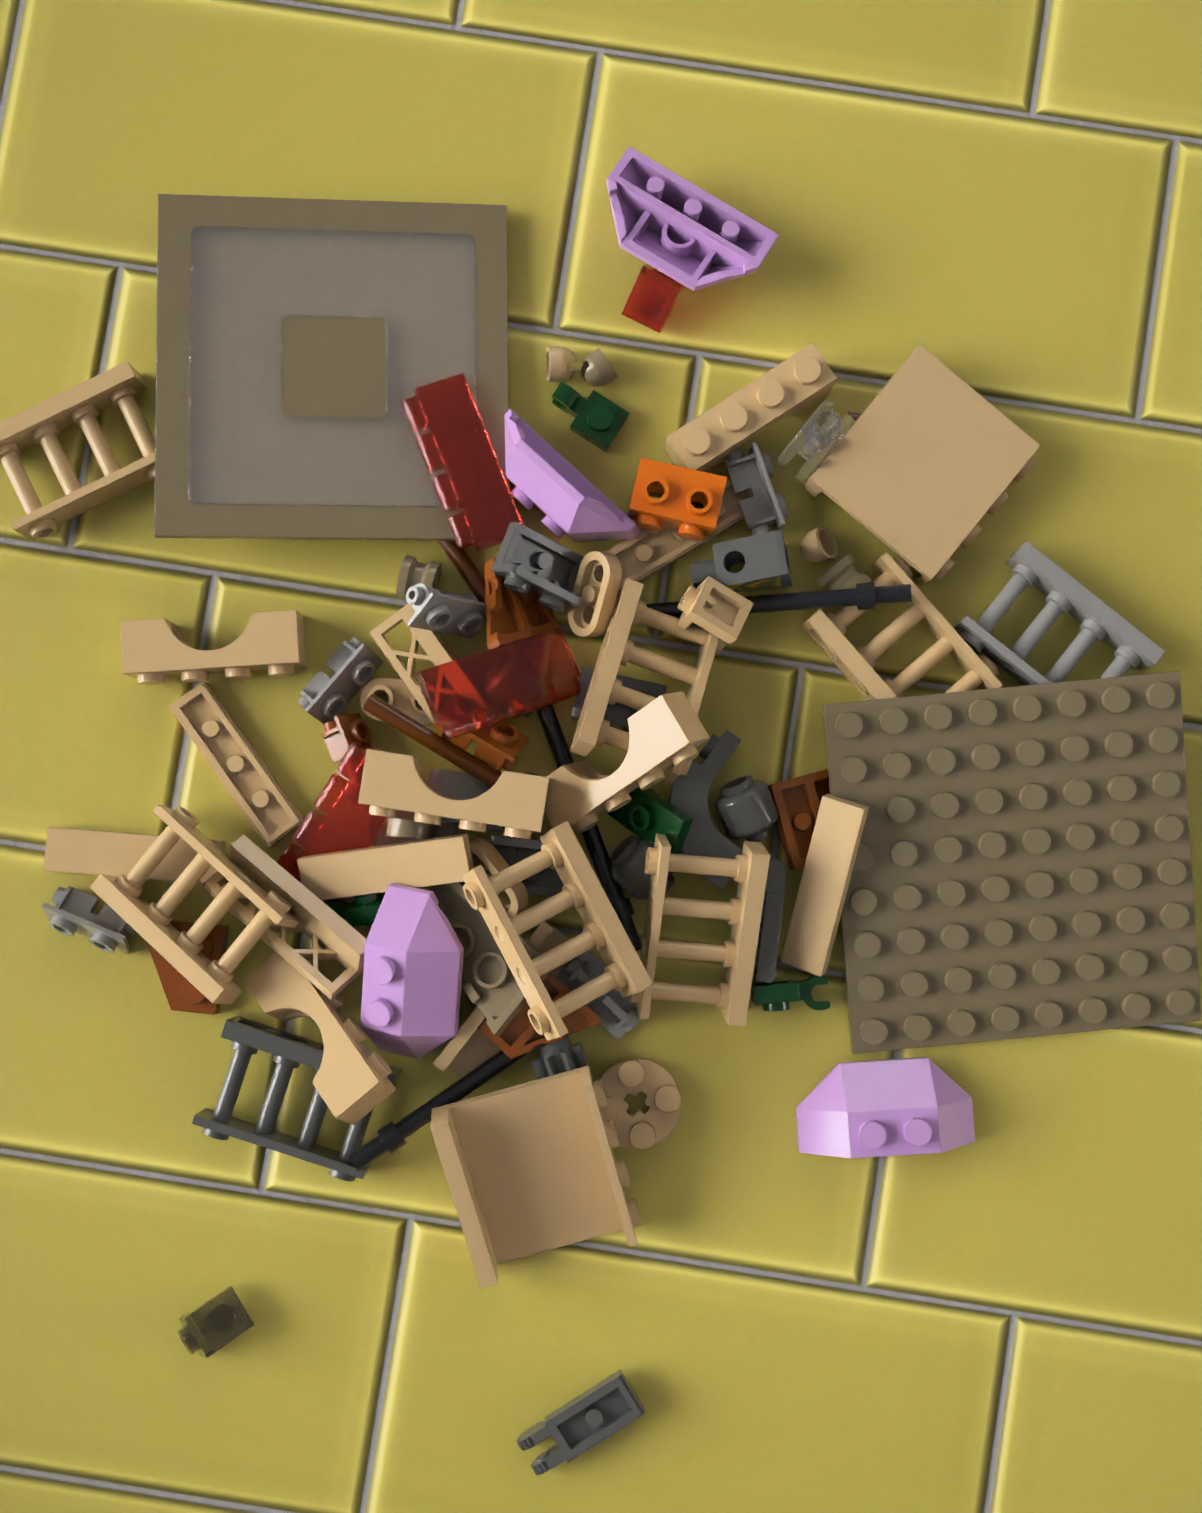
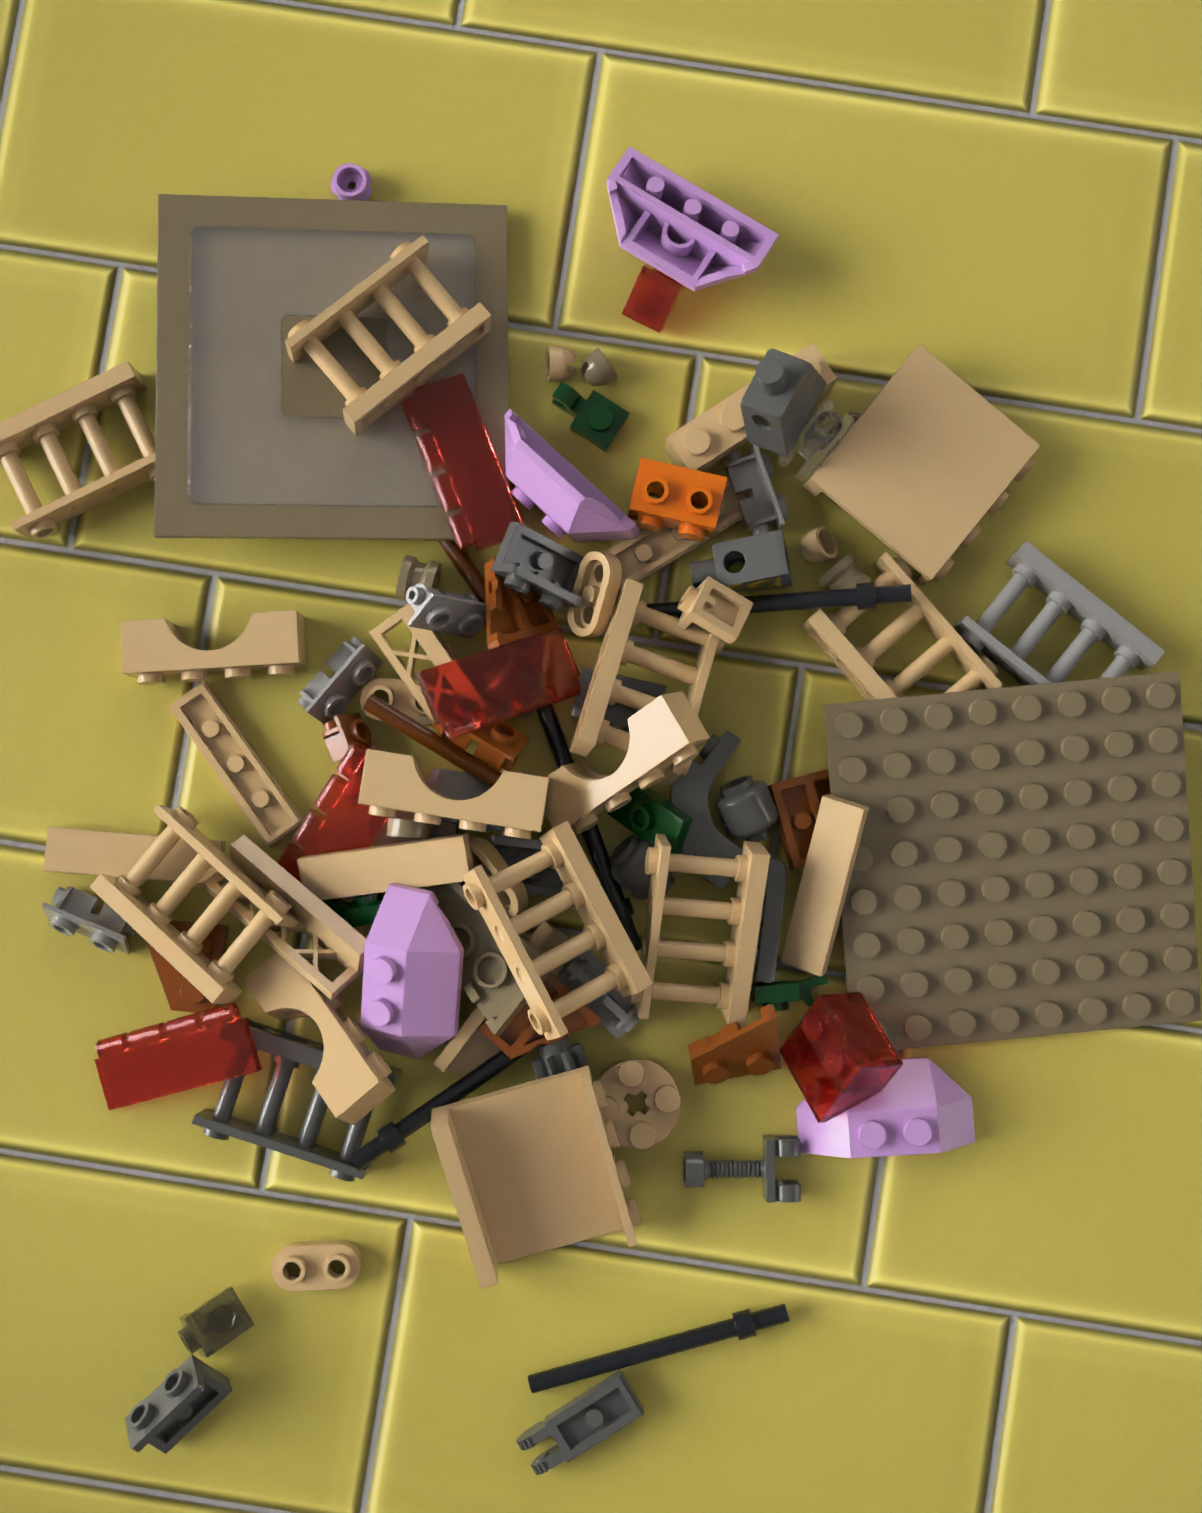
(176, 1056): none -> clear red windscreen
(176, 1405): none -> dark grey bracket
(315, 1266): none -> tan plate
(348, 174): none -> lavender plate
(396, 378): none -> tan fence
(698, 1169): none -> dark grey bar
(737, 1050): none -> dark orange wing
(742, 1325): none -> black bar
(784, 395): none -> dark grey torso
(839, 1054): none -> clear red slope

